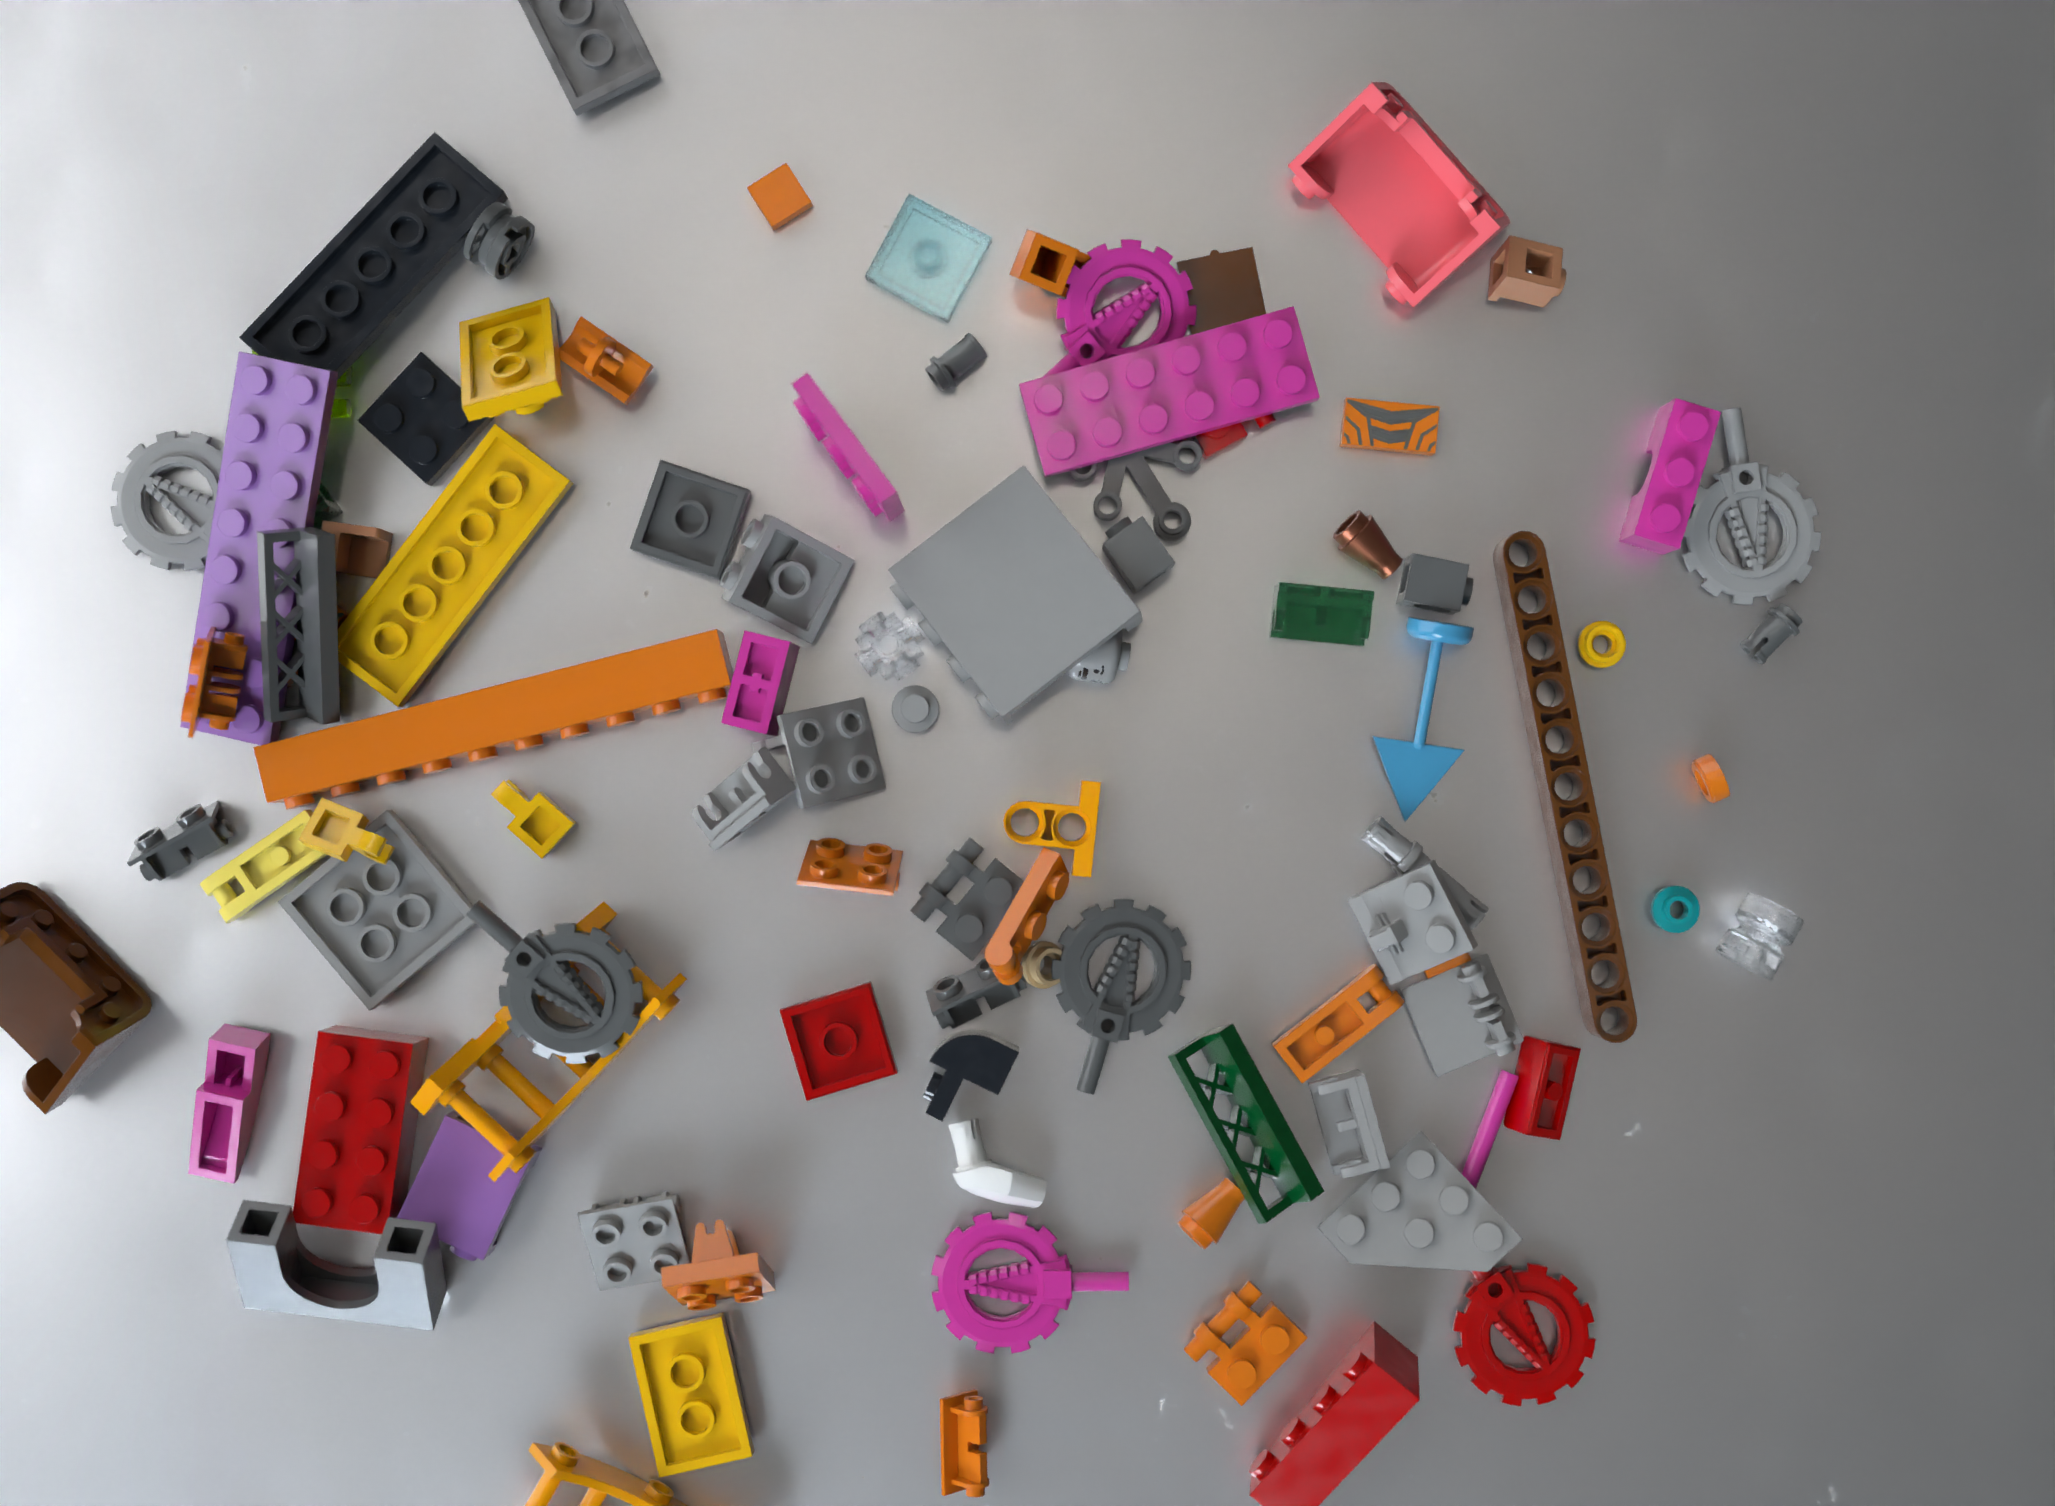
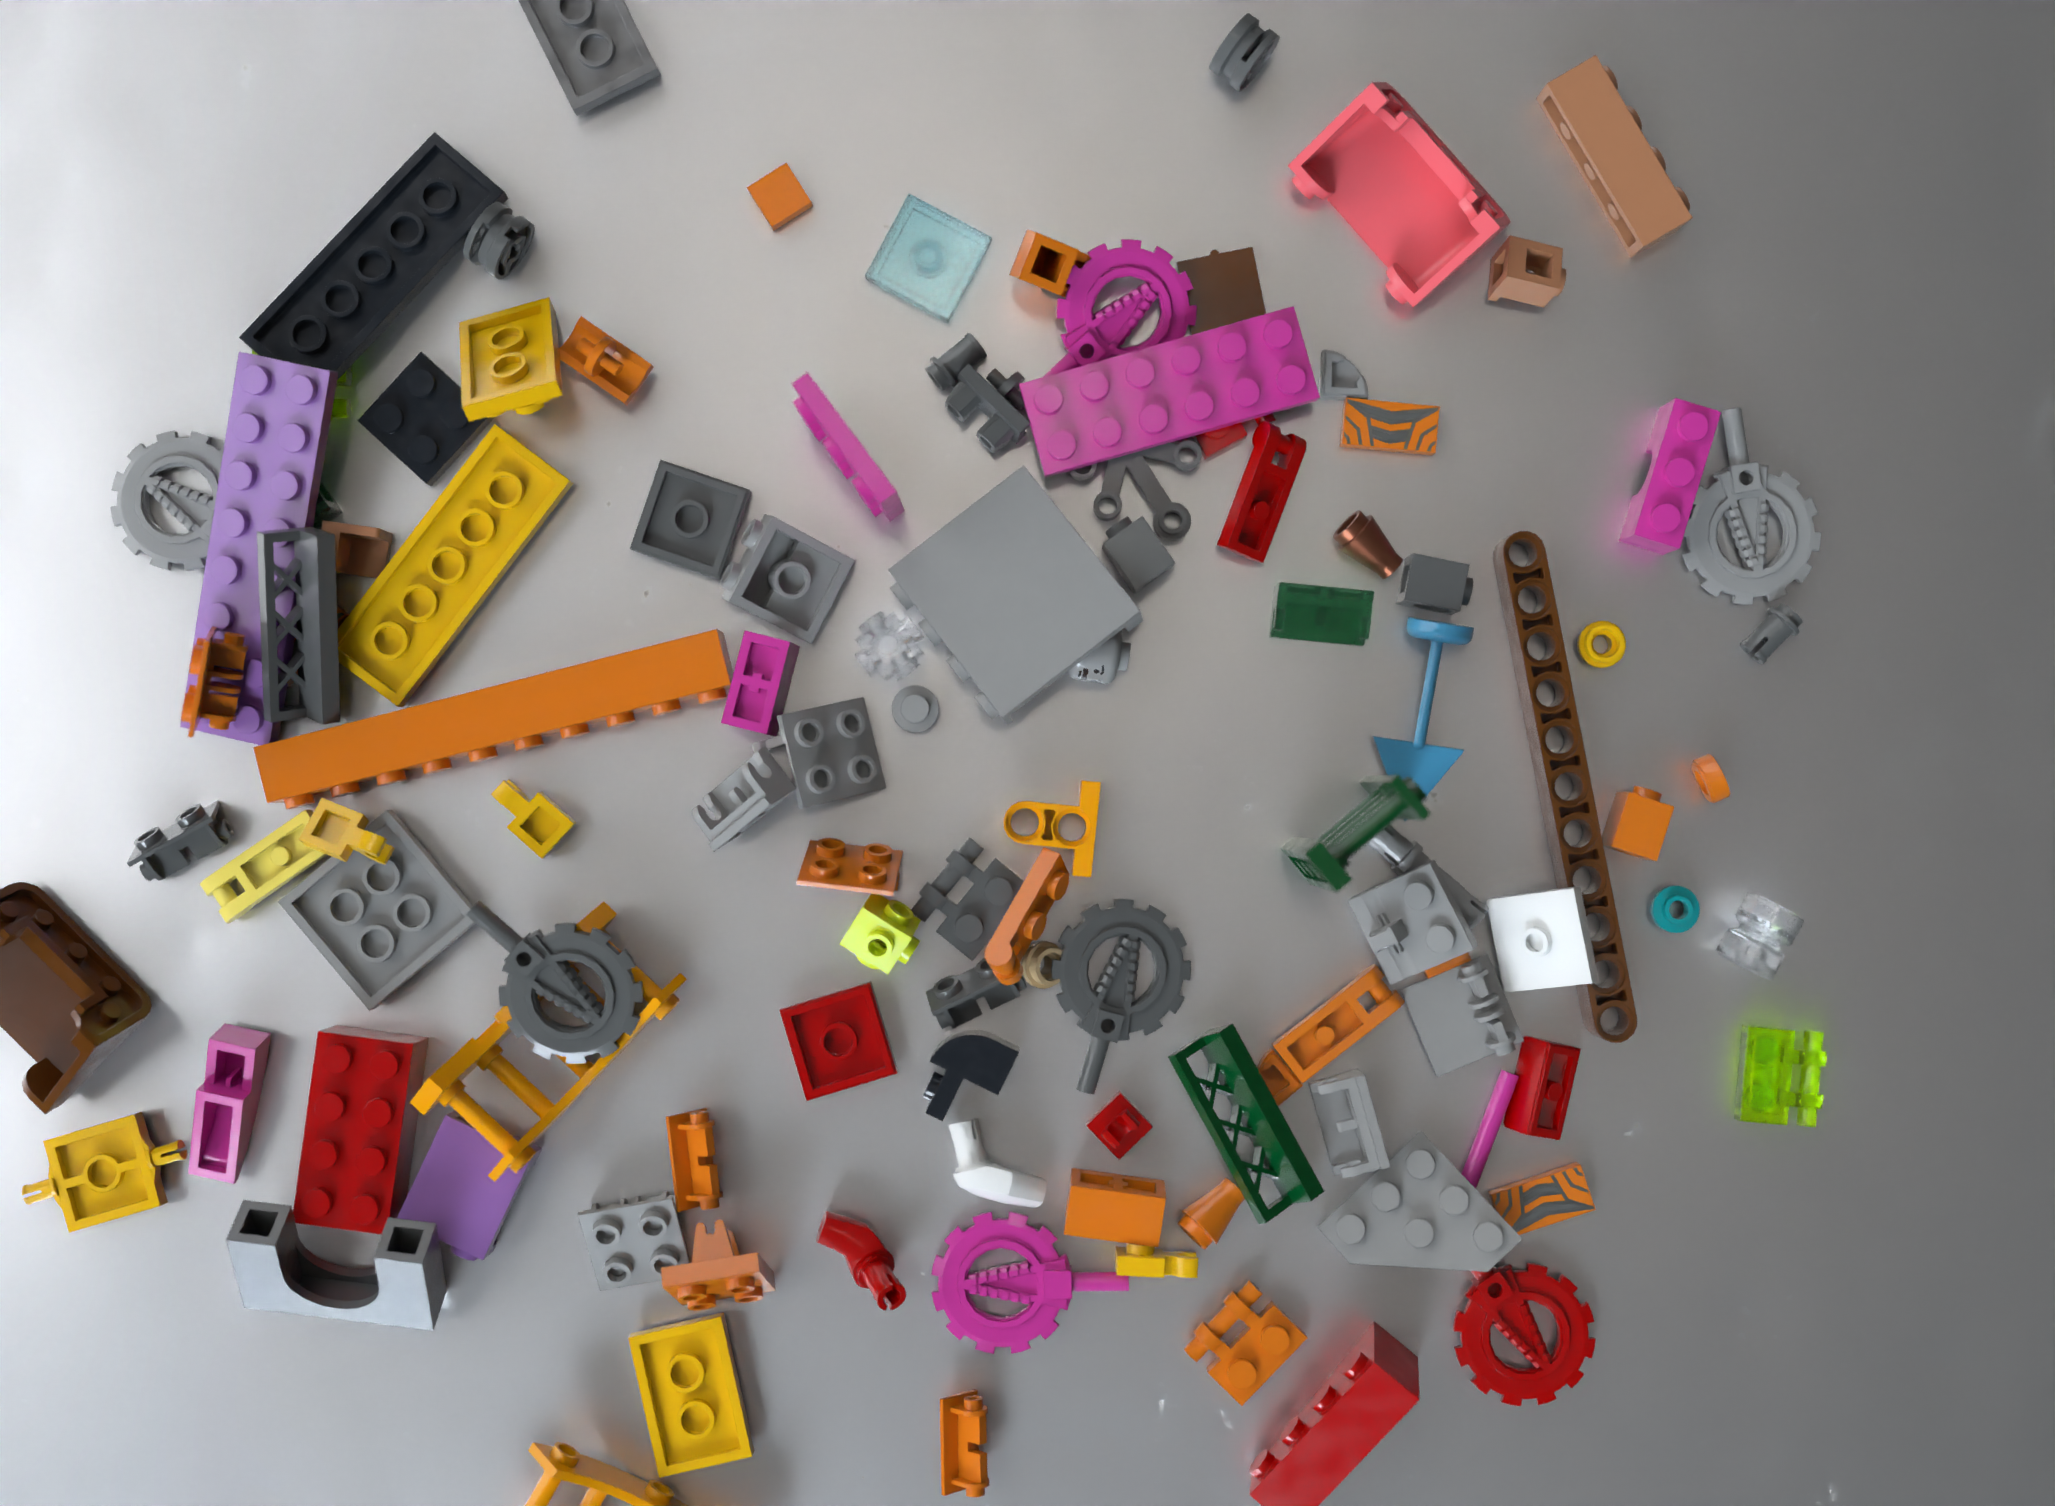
(104, 1172): none -> yellow plate
(692, 1160): none -> orange hinge
(865, 1255): none -> red arm
(882, 933): none -> neon yellow brick
(975, 392): none -> dark grey hips
(1115, 1207): none -> orange hinge
(1119, 1125): none -> red tile
(1154, 1262): none -> yellow plate
(1244, 52): none -> dark grey wheel
(1262, 492): none -> red plate
(1278, 1077): none -> orange tile
(1325, 858): none -> dark green fence
(1340, 378): none -> light grey tile
(1542, 939): none -> white plate
(1543, 1198): none -> tile
(1614, 155): none -> nougat brick
(1637, 823): none -> orange brick
(1766, 1075): none -> clear neon green plate

